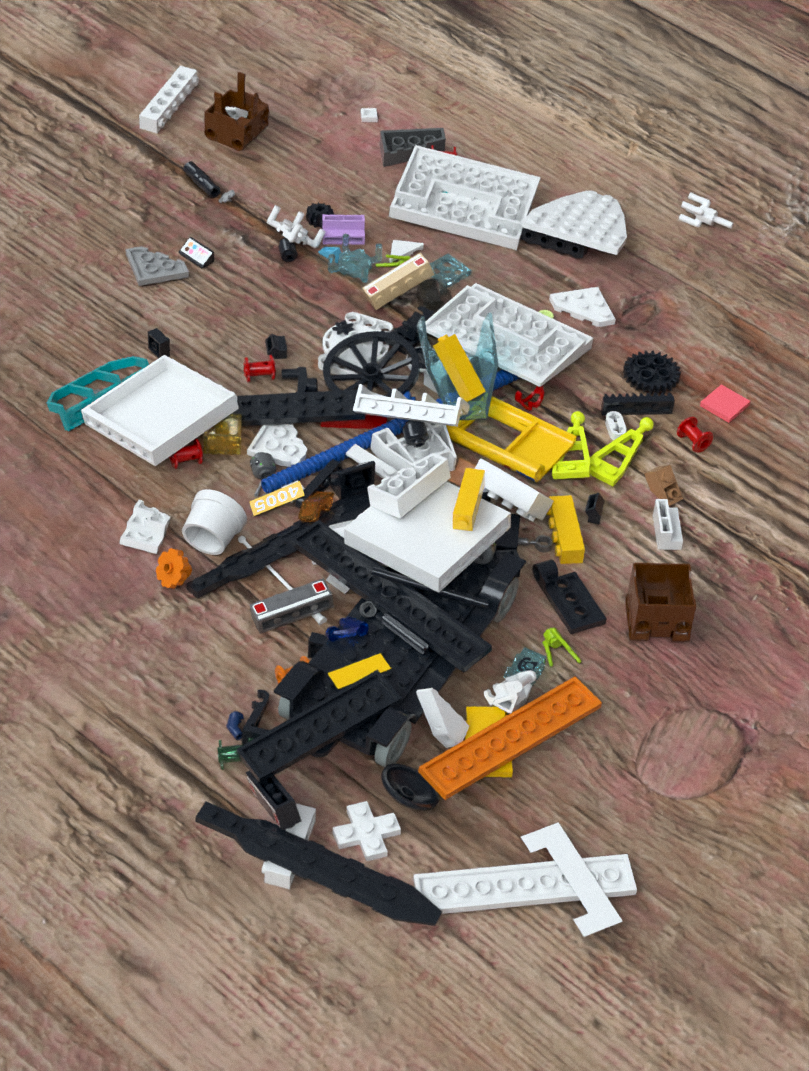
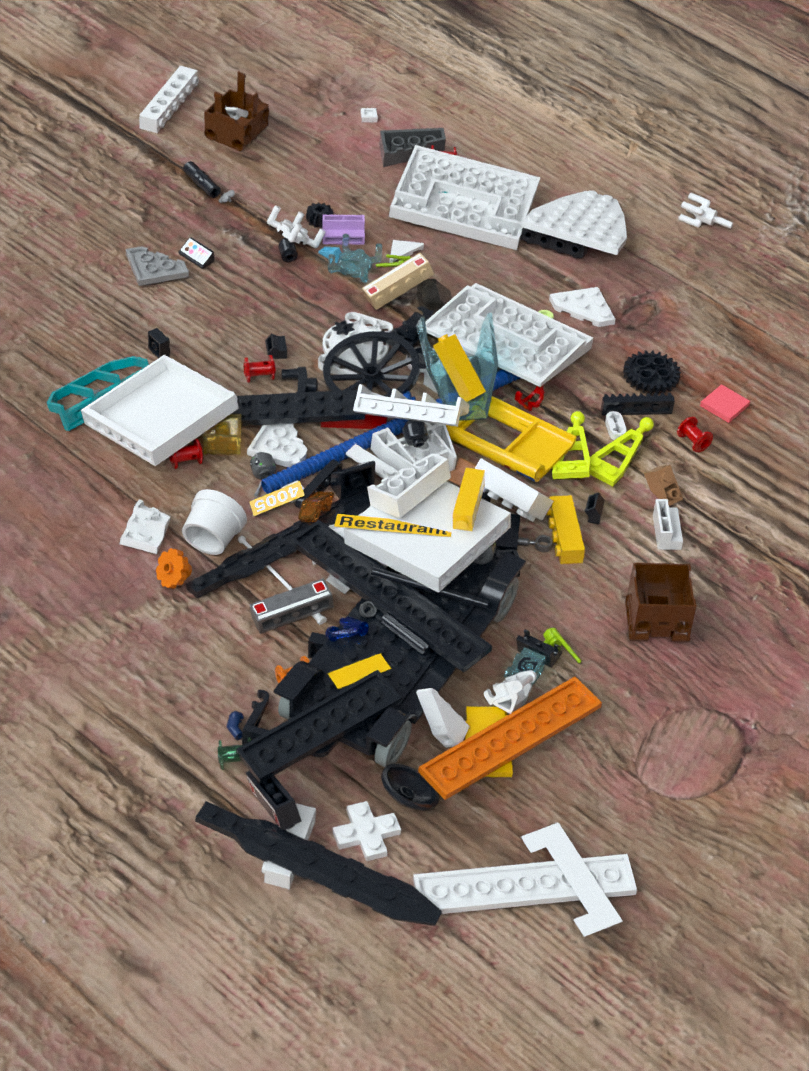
(386, 524): none -> yellow sticker
(451, 278): clear light blue piece -> none
(547, 578): black hinge -> none
(552, 653): none -> black hinge

